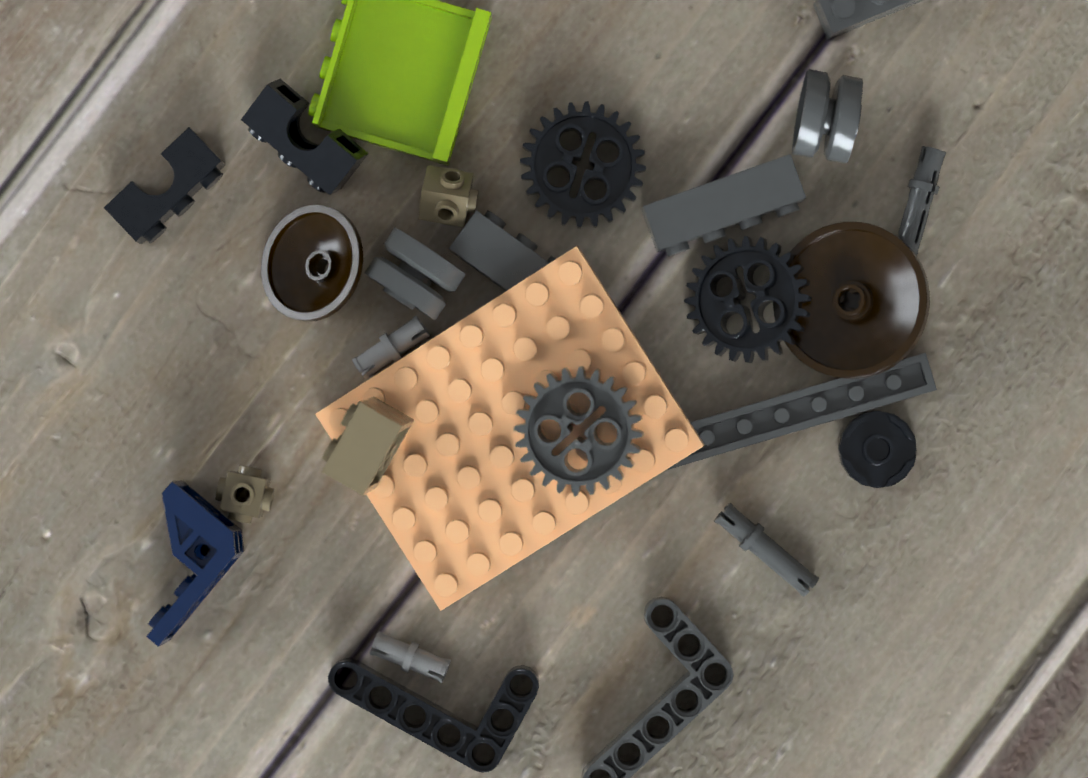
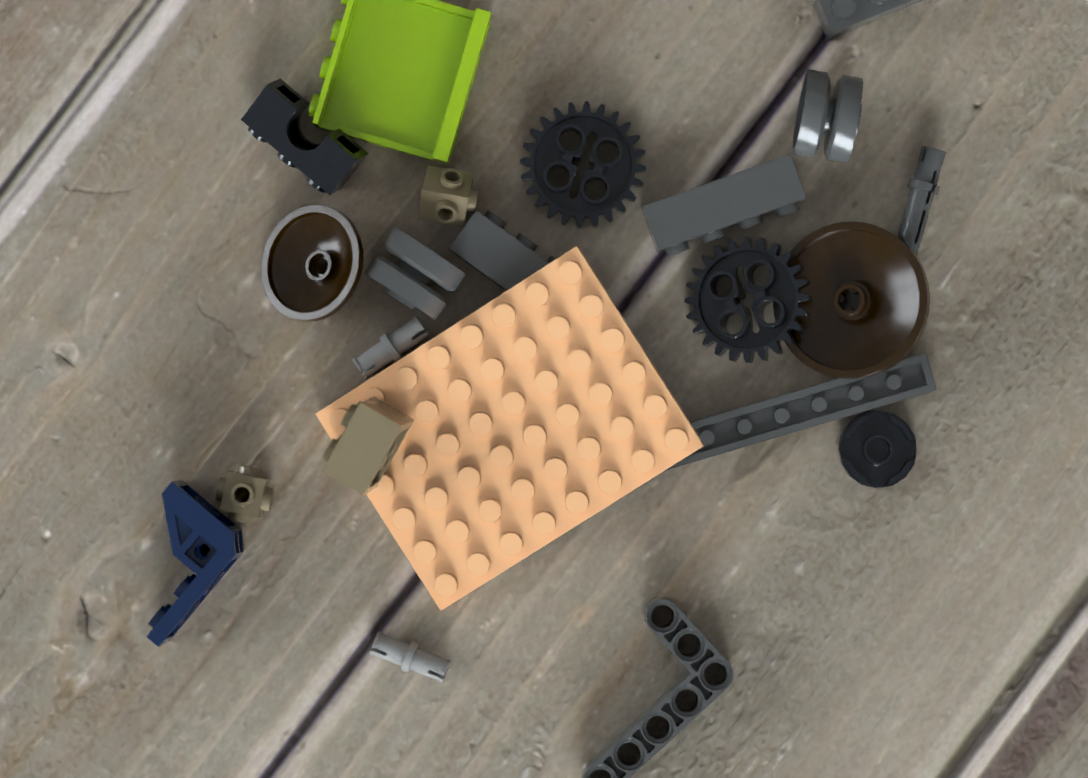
(193, 168): black arch -> none
(438, 716): black beam -> none
(554, 404): dark grey gear -> none
(766, 549): dark grey pin -> none

